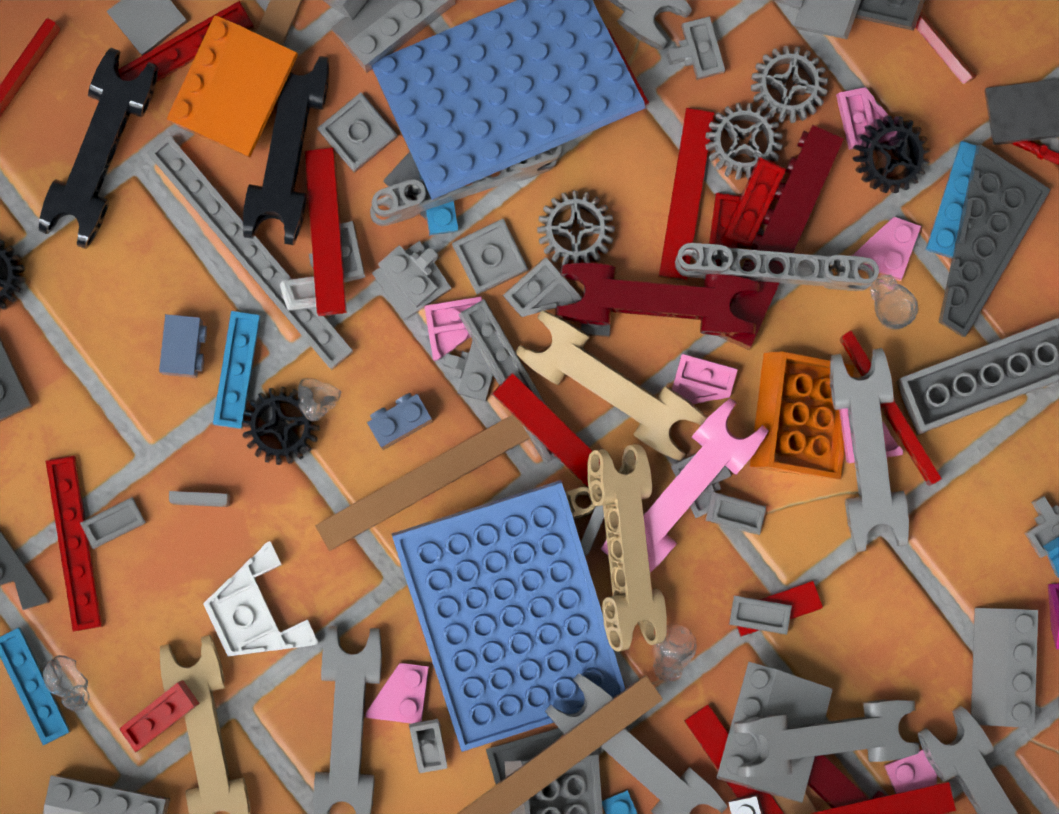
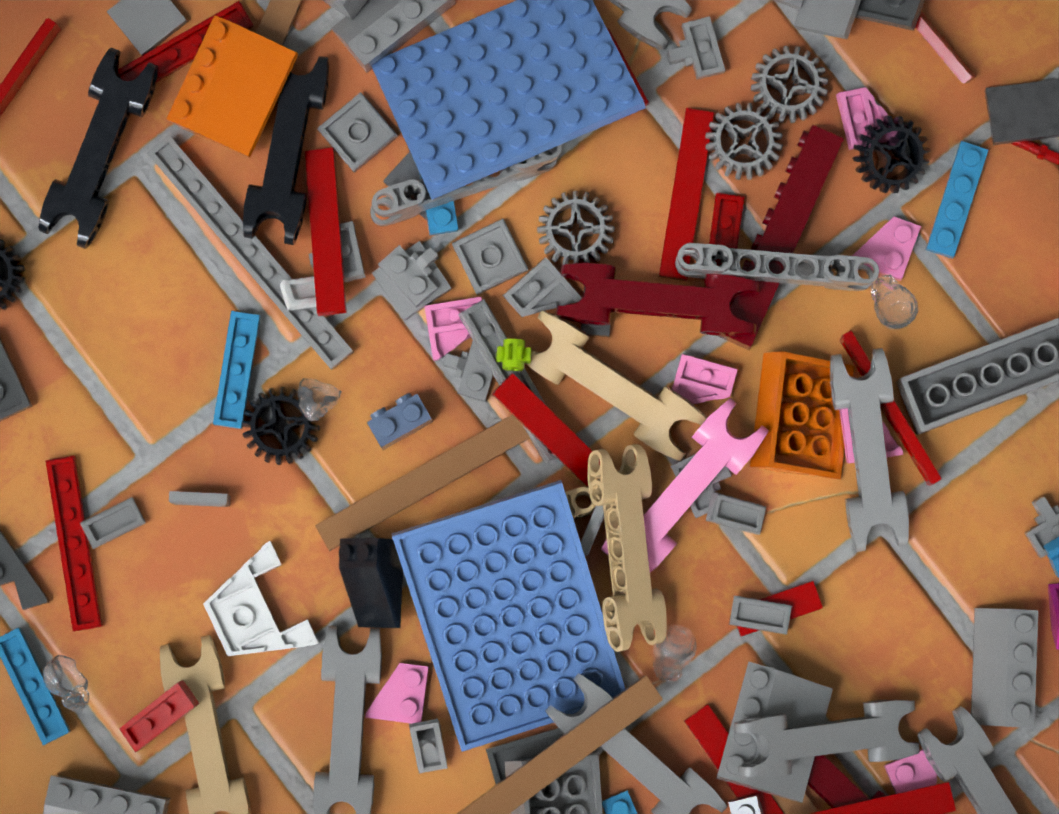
(182, 346): sand blue brick -> none
(372, 580): none -> black slope
(513, 354): none -> lime gear
(754, 202): red tile -> none
(993, 222): dark grey wing -> none

